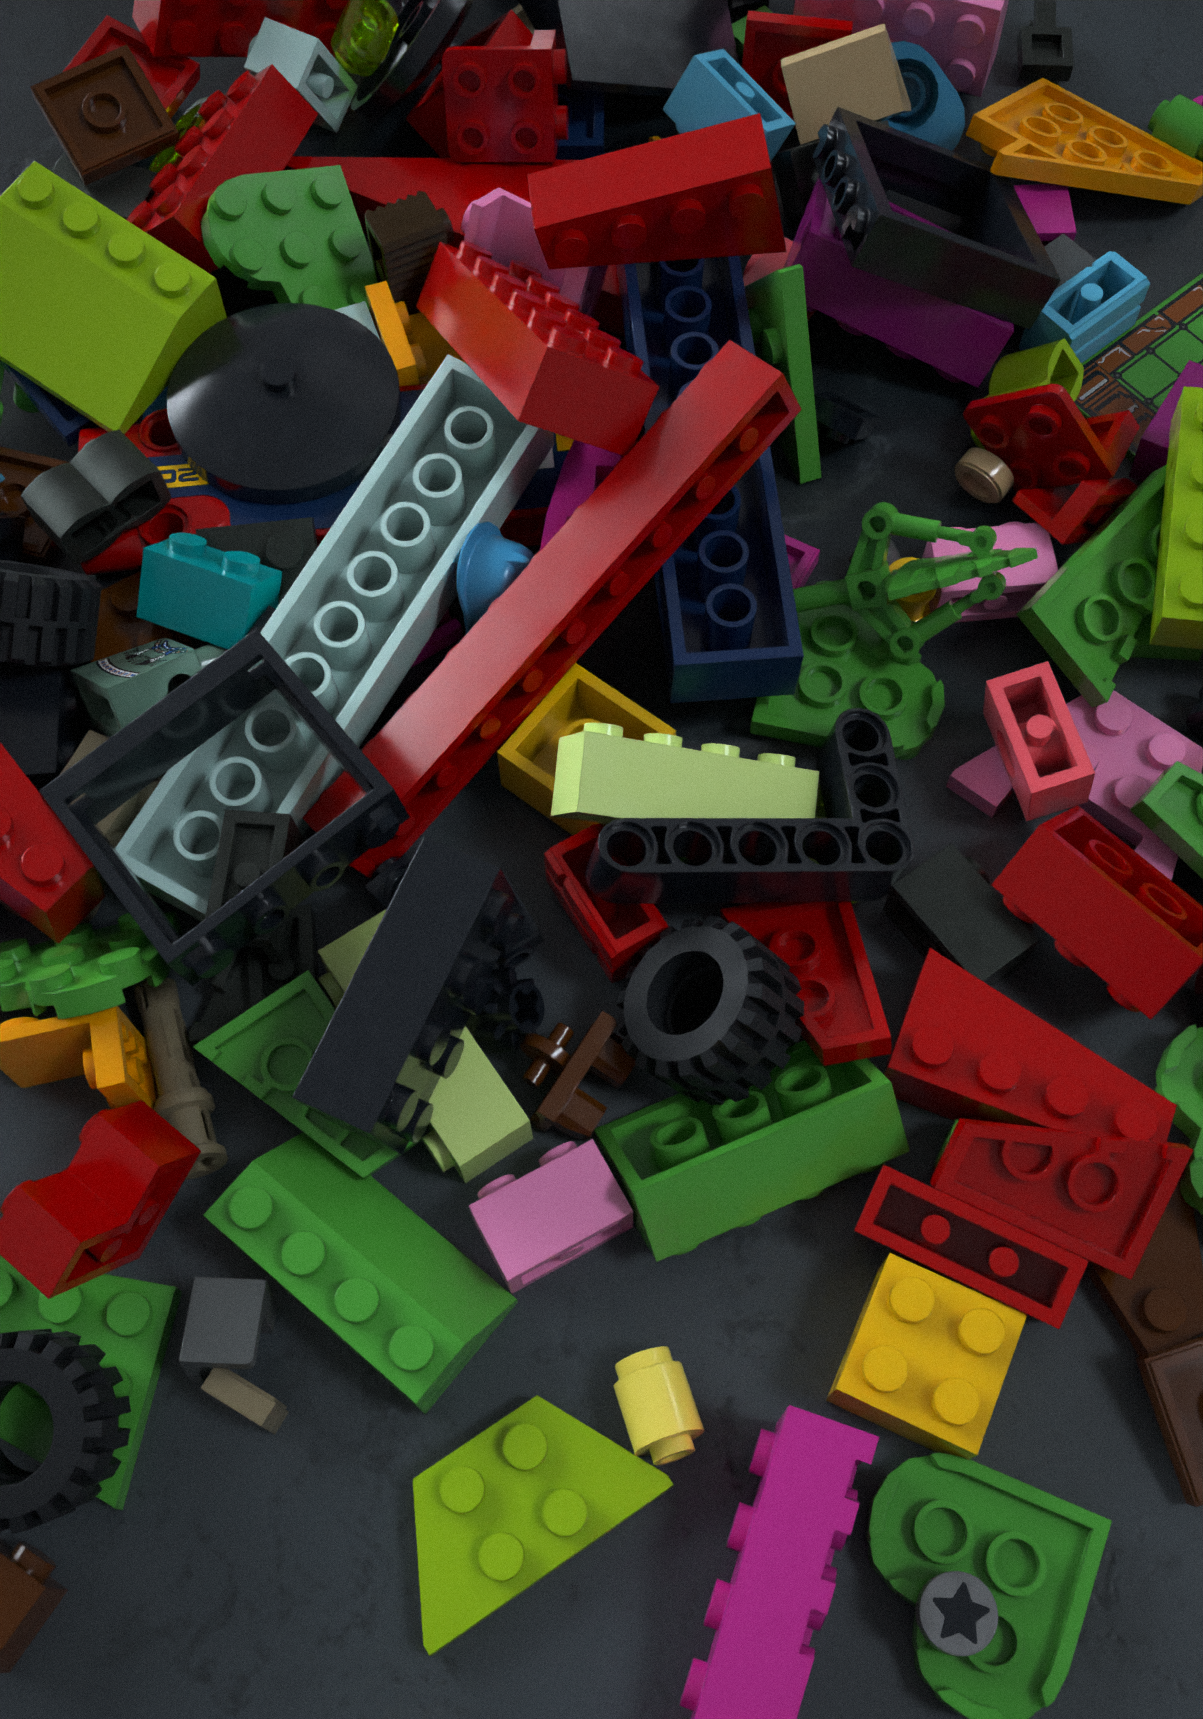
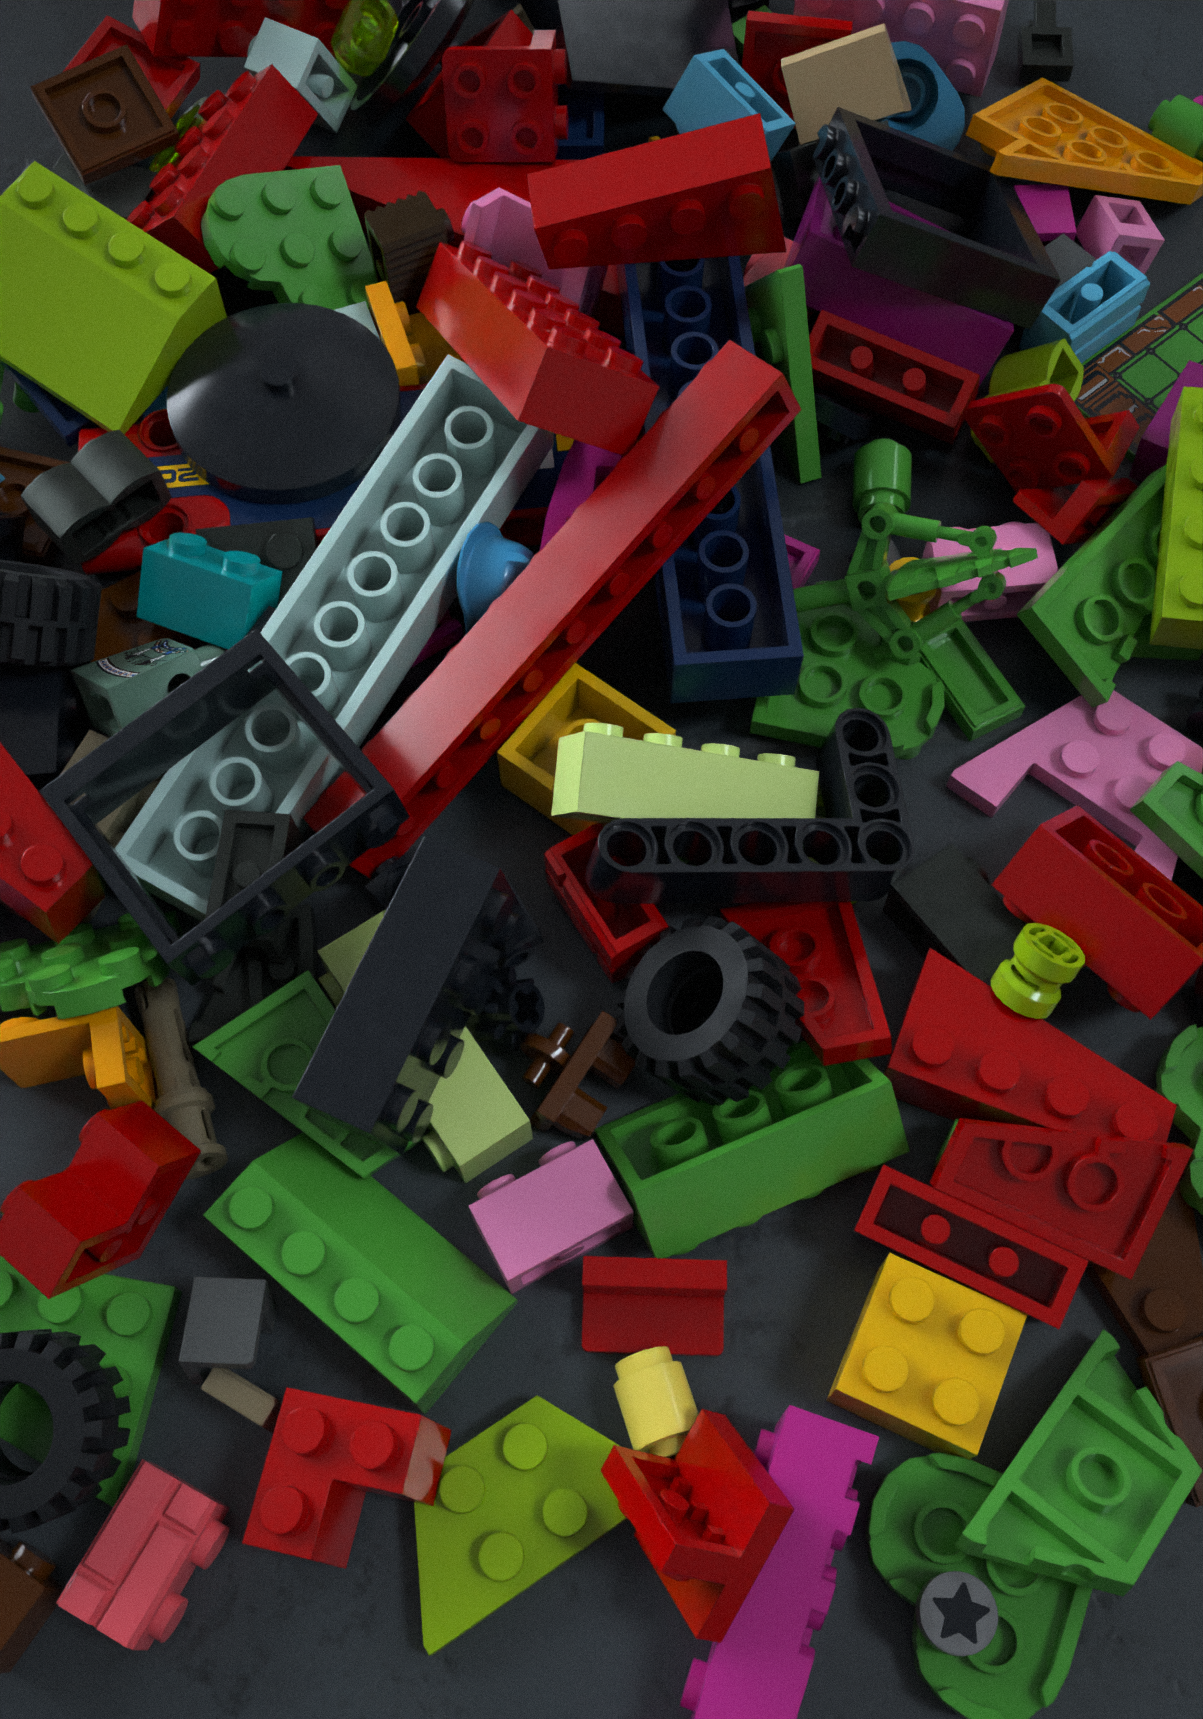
(145, 1557): none -> coral brick
(324, 1463): none -> red brick
(653, 1304): none -> red panel
(702, 1519): none -> red bracket
(881, 475): none -> bright green brick
(890, 377): none -> red brick
(972, 683): none -> bright green tile
(984, 475): tan tile -> none
(1037, 741): coral brick -> none
(1038, 969): none -> lime wheel
(1088, 1483): none -> bright green wing
(1120, 227): none -> bright pink brick

